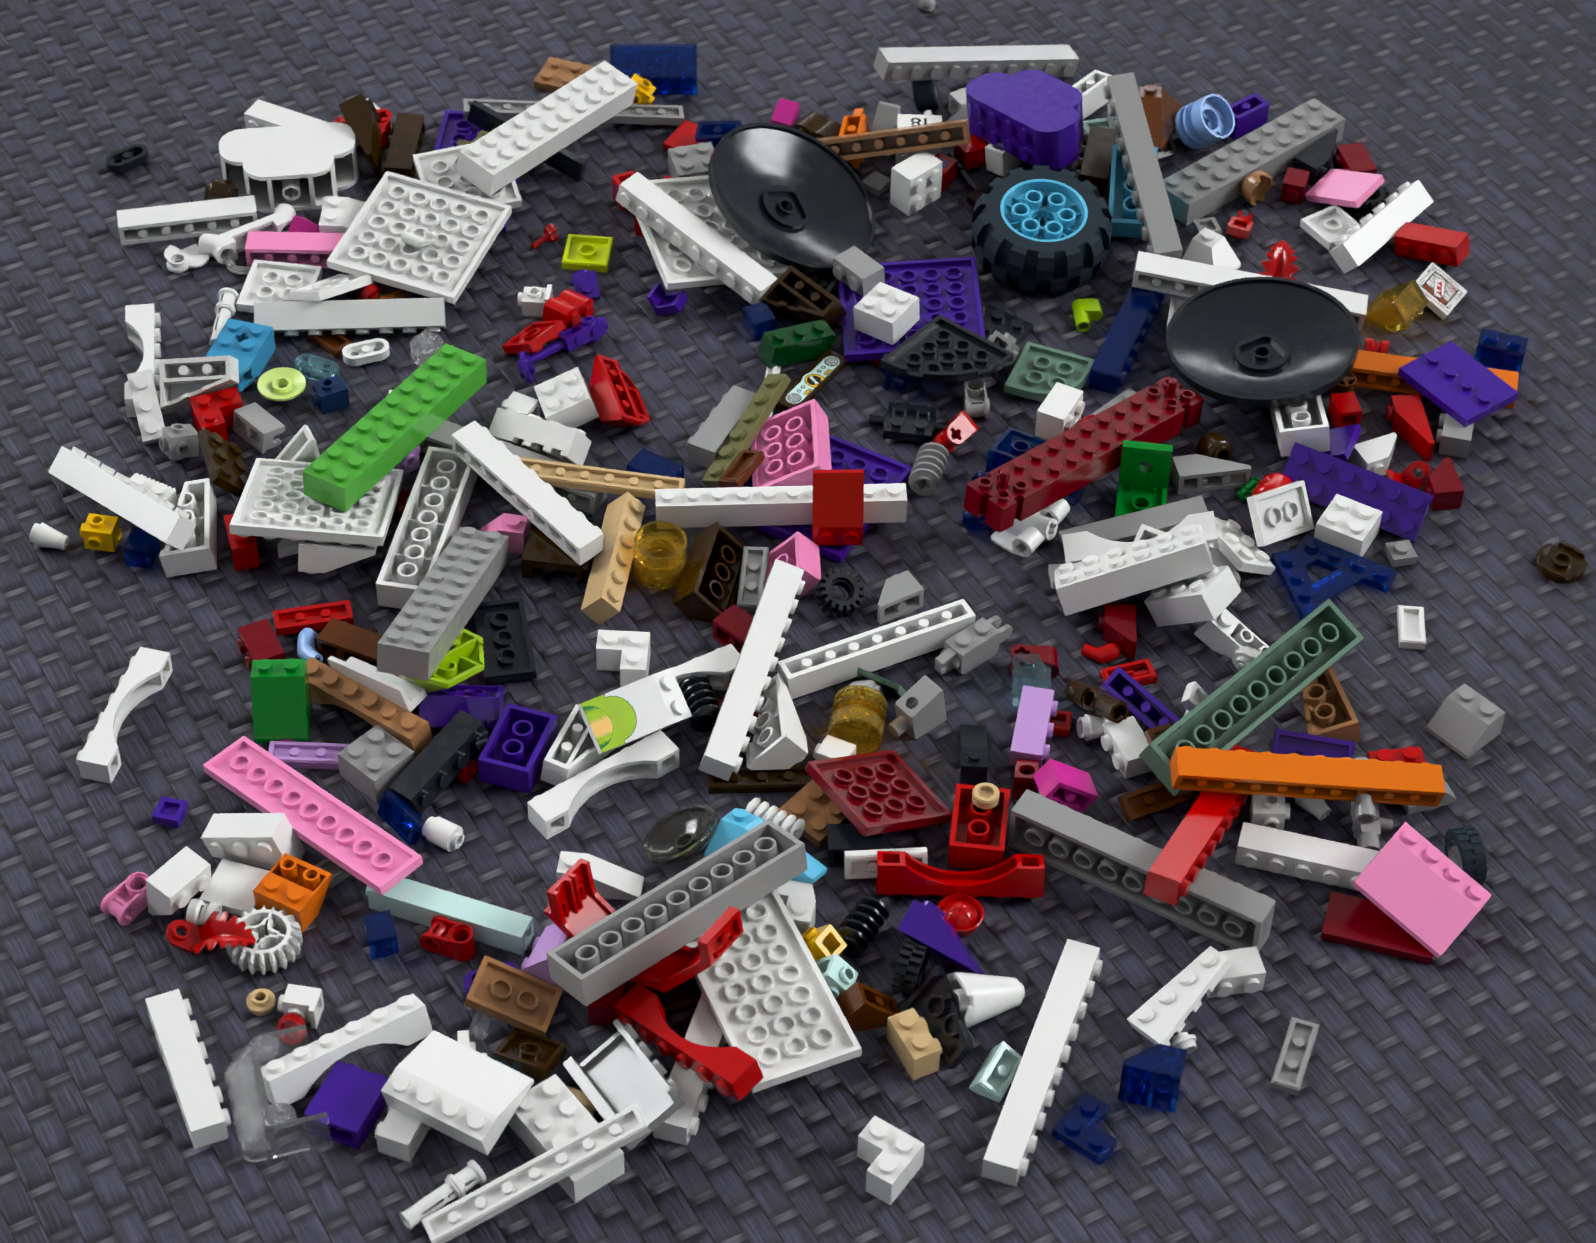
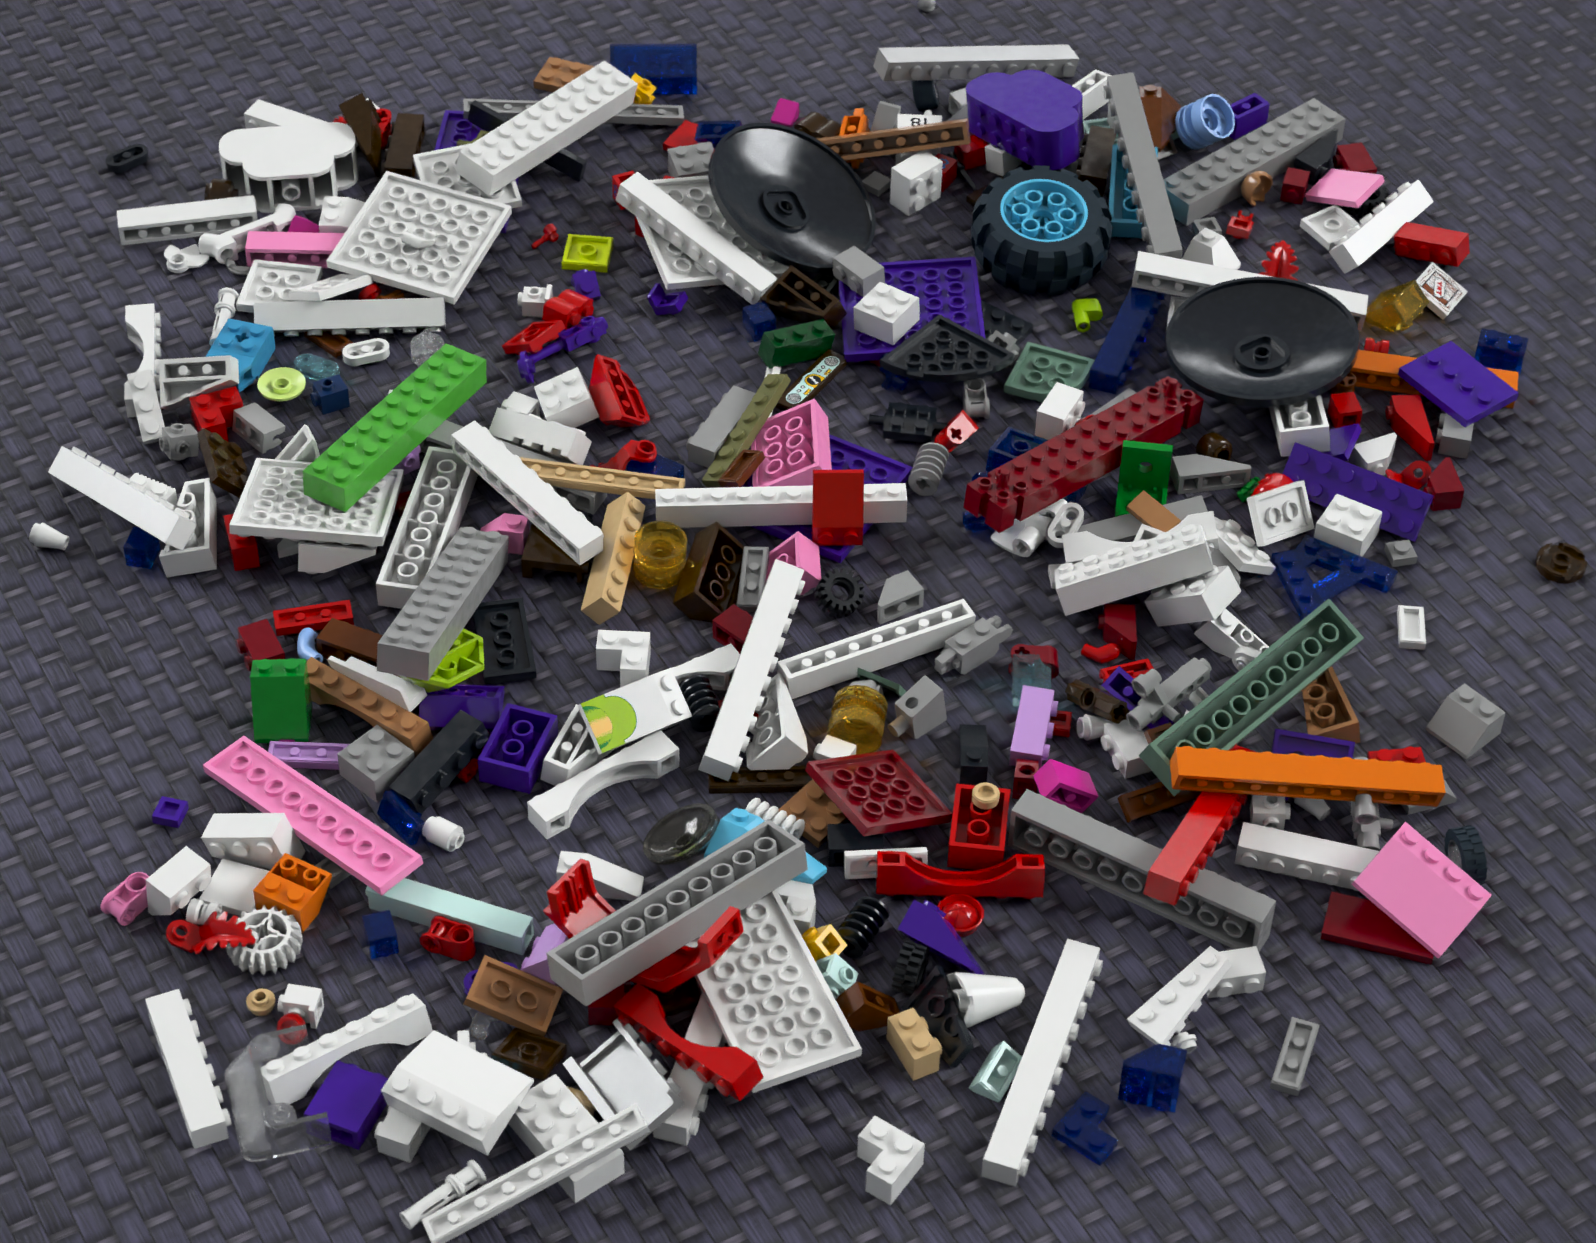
(101, 532): yellow brick -> none
(145, 676): white arch -> none
(641, 451): none -> red plant
(1062, 525): none -> white plate
(1152, 513): none -> medium nougat tile
(1162, 698): none -> light grey piece

